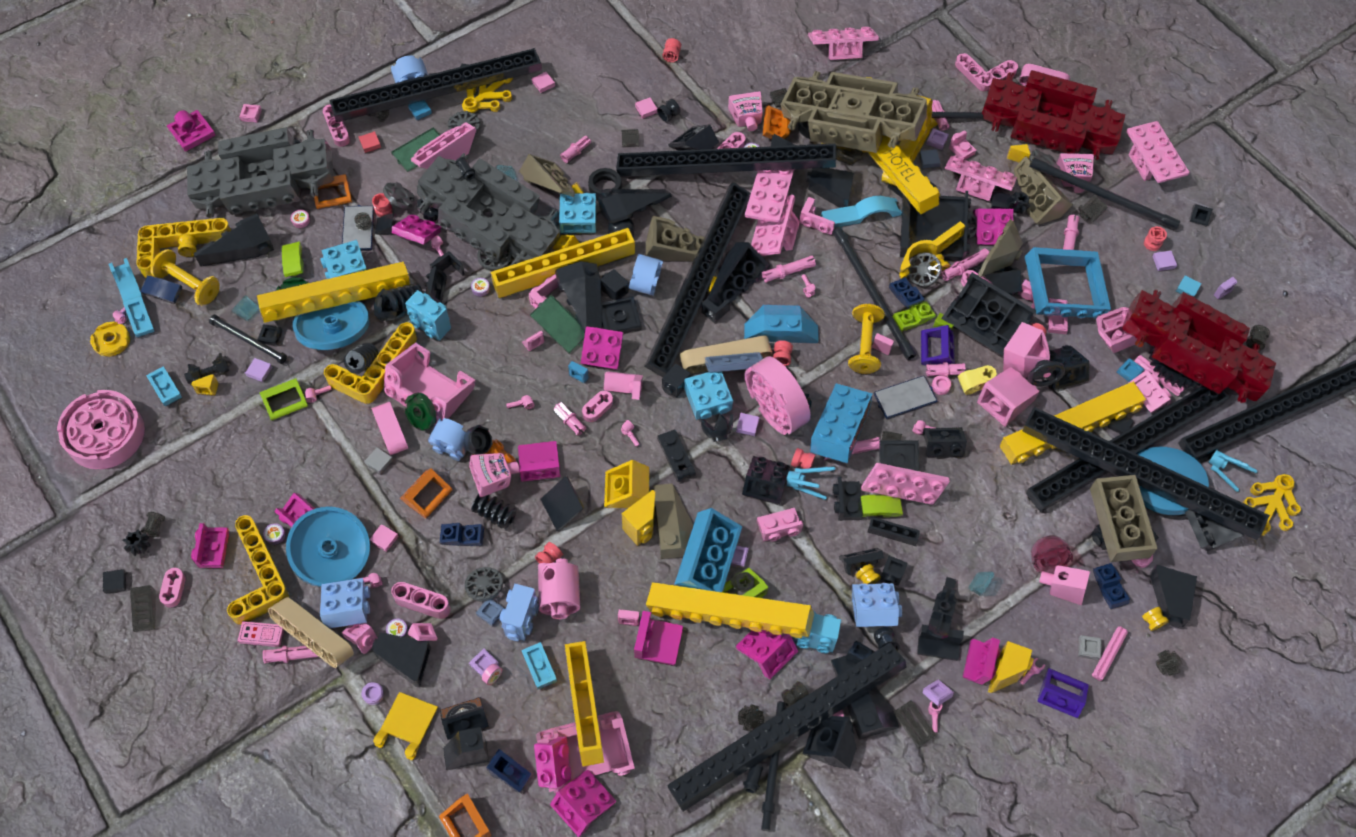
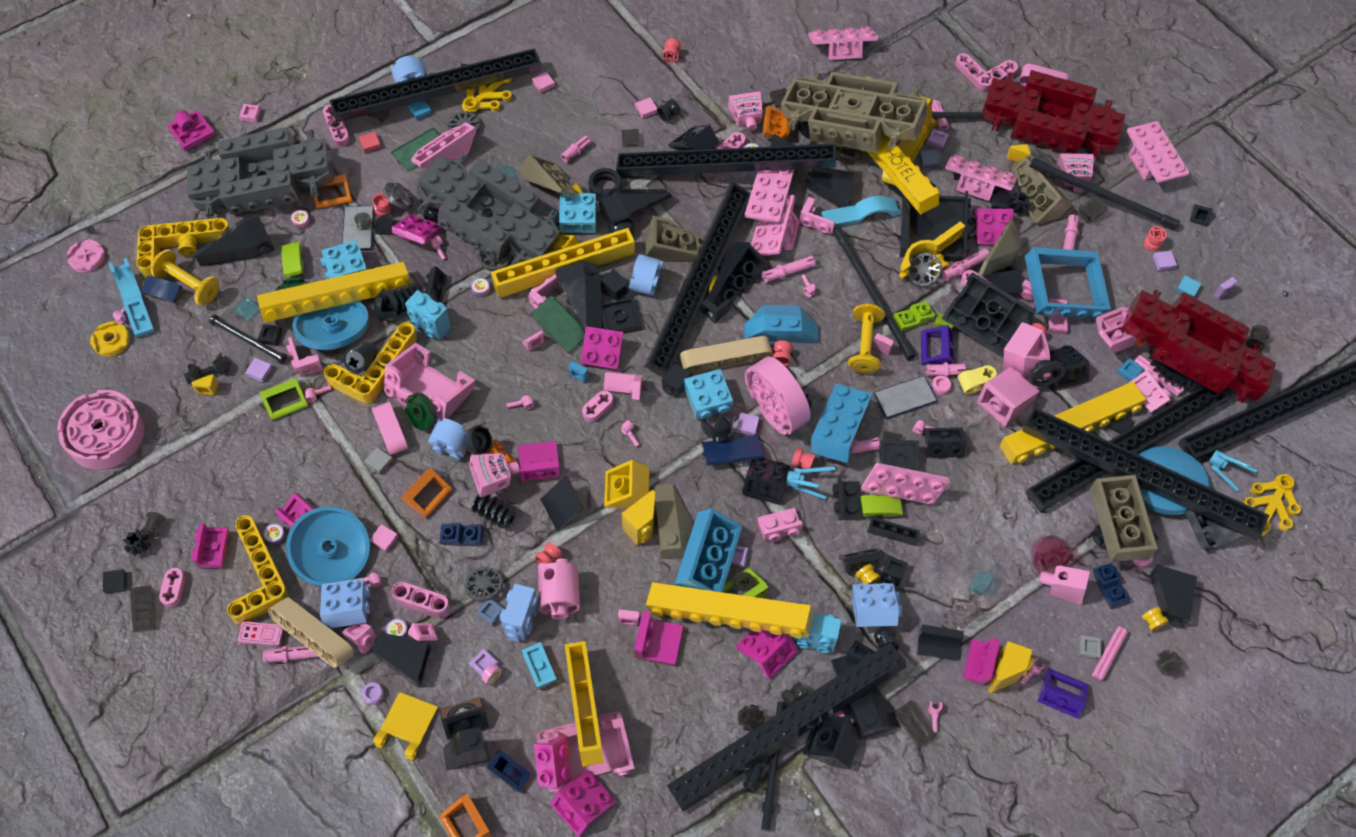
(85, 256): none -> bright pink tile
(164, 386): medium azure plate -> none
(305, 366): none -> bright pink bracket
(447, 260): black bracket -> none
(467, 172): black pin -> none
(569, 418): bright pink axle -> none
(676, 455): black plate -> none
(732, 362): sand blue tile -> none
(732, 450): none -> dark blue piece
(906, 293): dark blue slope -> none
(938, 692): lavender tile -> none
(942, 617): black piece -> none
(961, 146): bright pink bracket -> none

